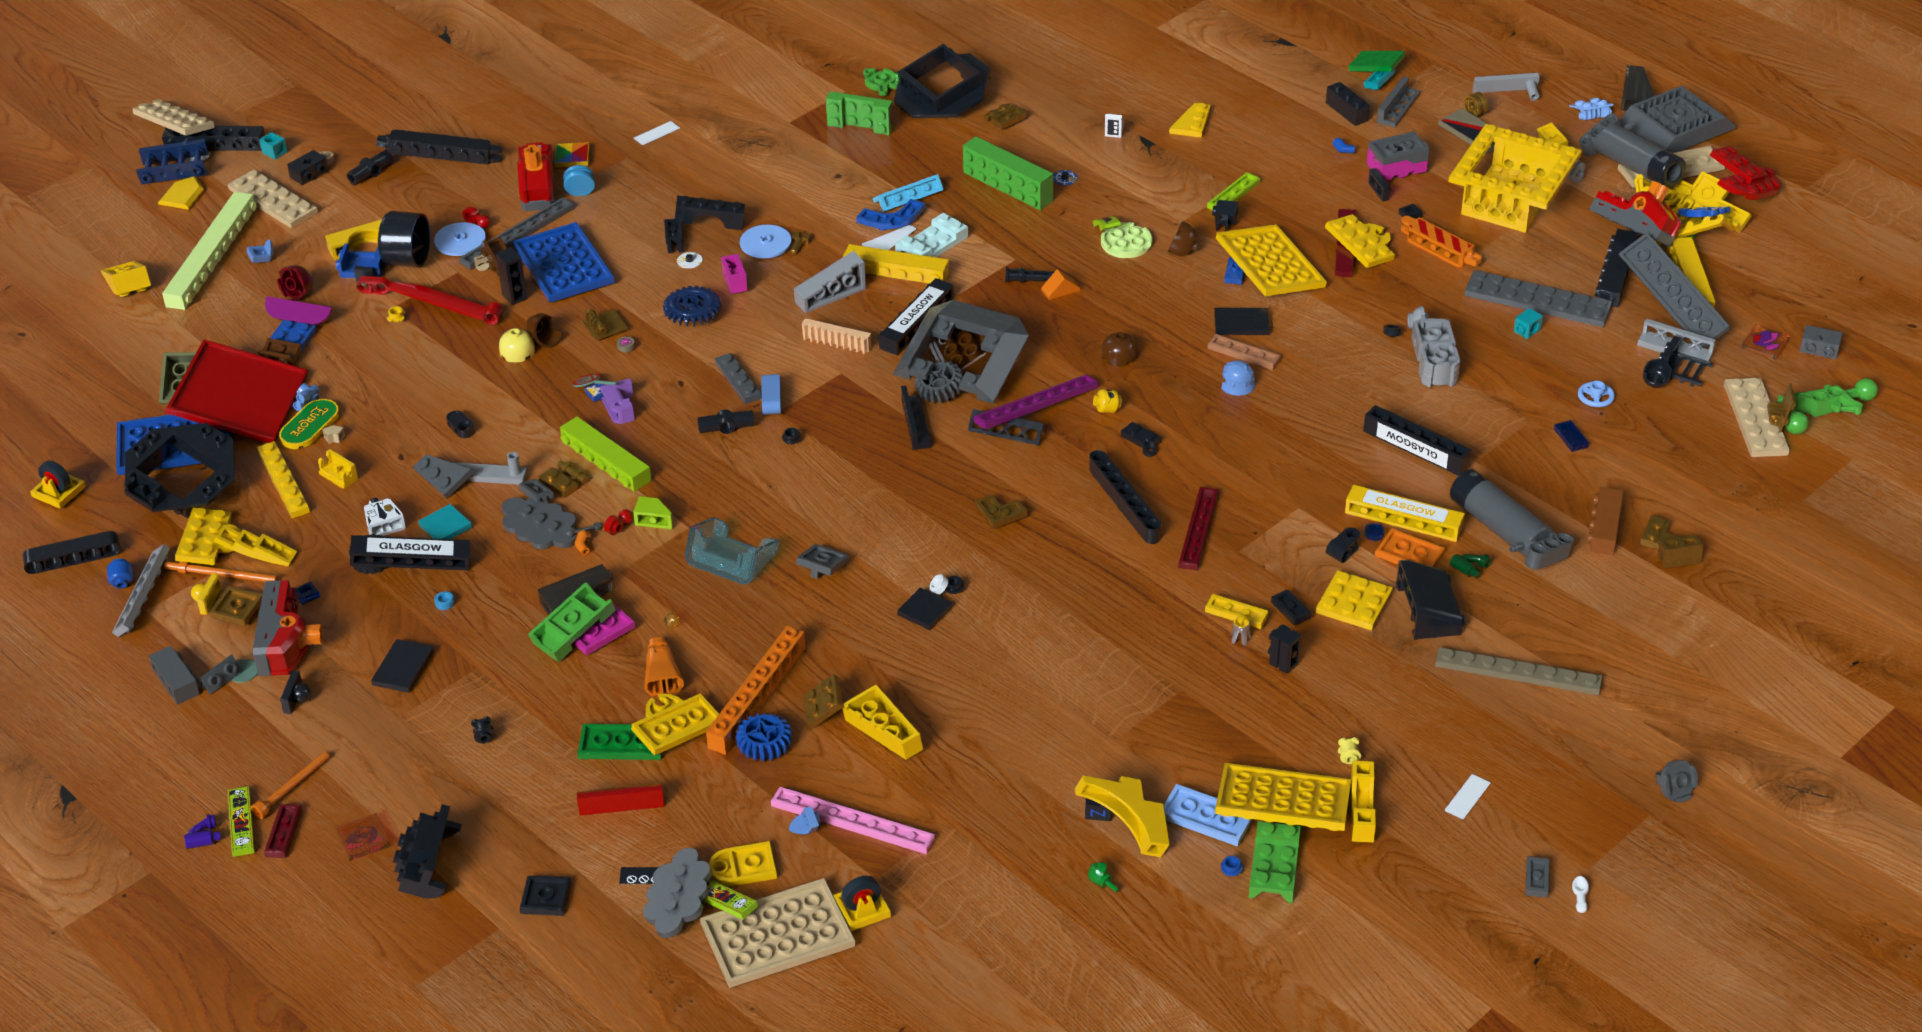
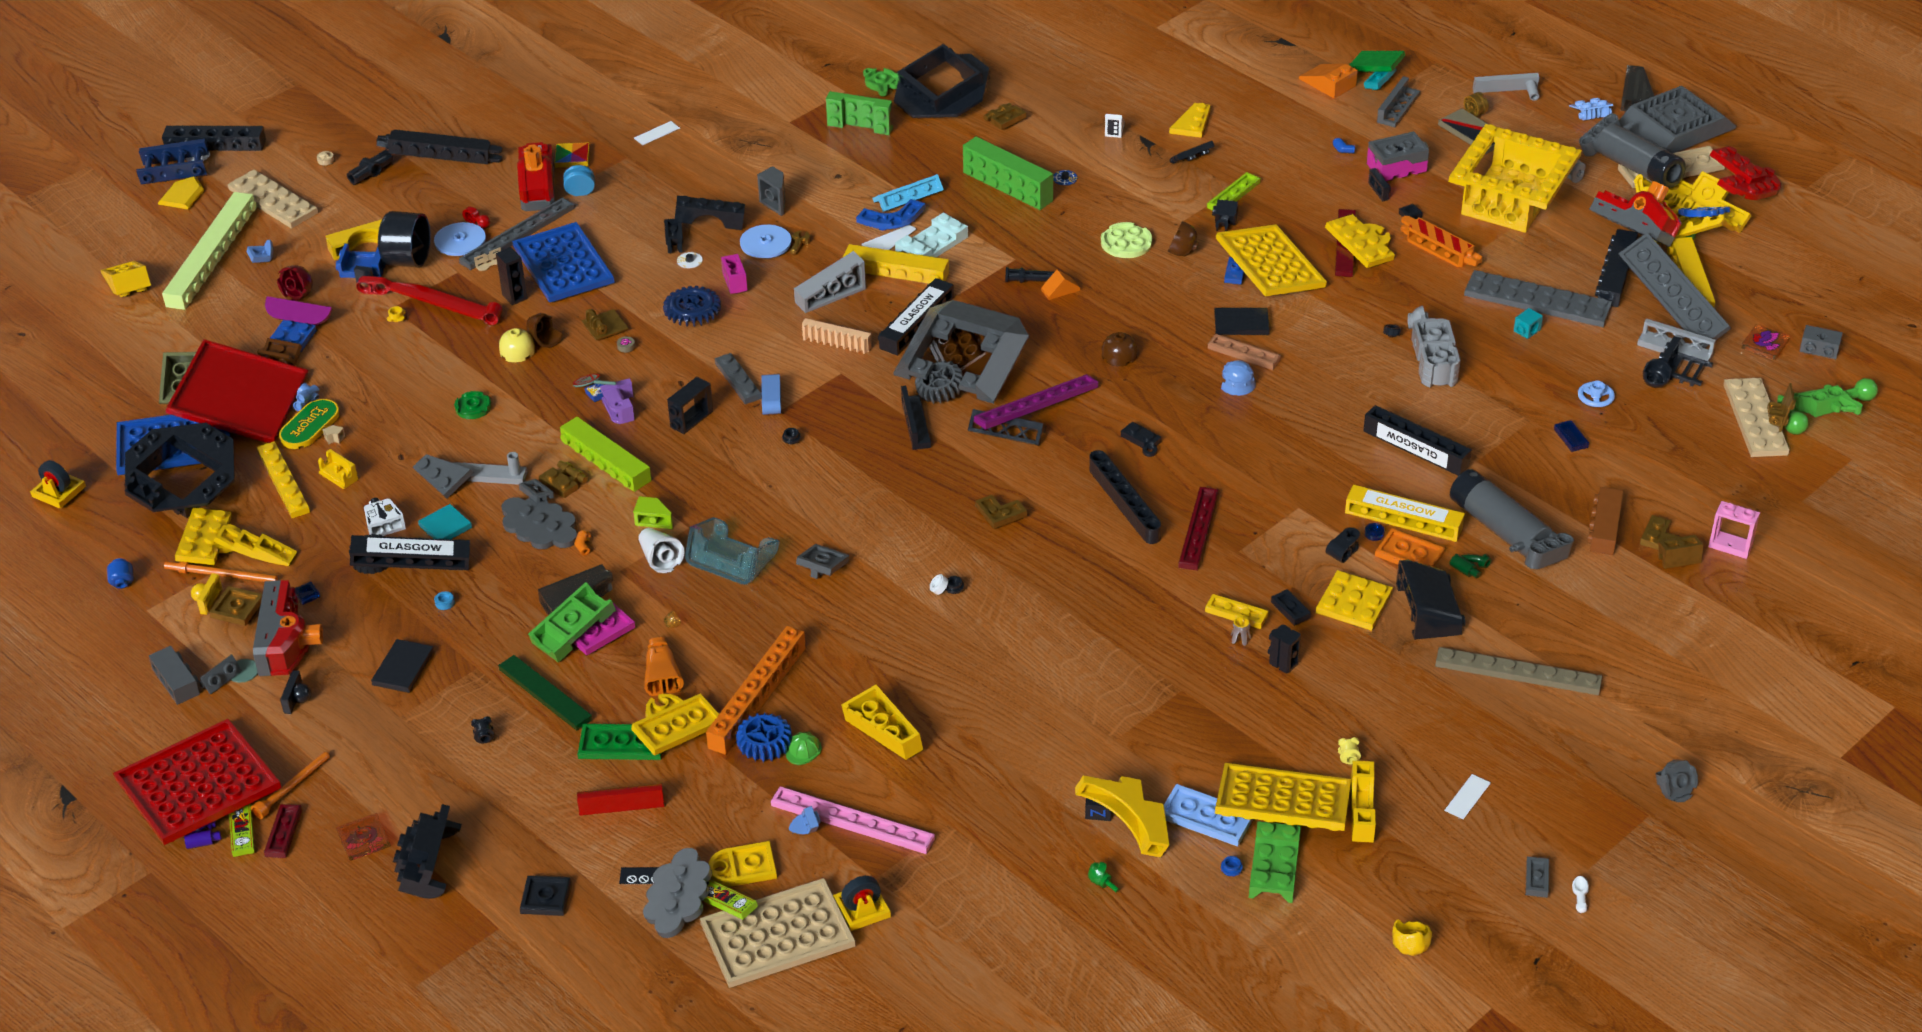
(71, 552): black beam -> none
(142, 587): light grey plate -> none
(173, 117): tan plate -> none
(196, 781): none -> red plate
(273, 145): teal brick -> none
(307, 167): black brick -> none
(456, 421): black piece -> none
(472, 405): none -> green tile
(490, 249): reddish brown bracket -> none
(545, 692): none -> dark green tile
(597, 526): dark grey hinge -> none
(615, 523): red plate -> none
(661, 550): none -> white cone
(703, 406): none -> black window
(725, 421): black piece -> none
(772, 189): none -> dark grey slope
(803, 748): none -> bright green piece
(823, 701): pearl gold plate -> none
(924, 608): black tile -> none
(1106, 223): lime slope -> none
(1107, 401): yellow head -> none
(1191, 153): none -> black hinge
(1331, 78): none -> orange slope
(1347, 103): black brick -> none
(1411, 937): none -> yellow hair
(1552, 134): yellow hinge -> none
(1721, 540): none -> bright pink window

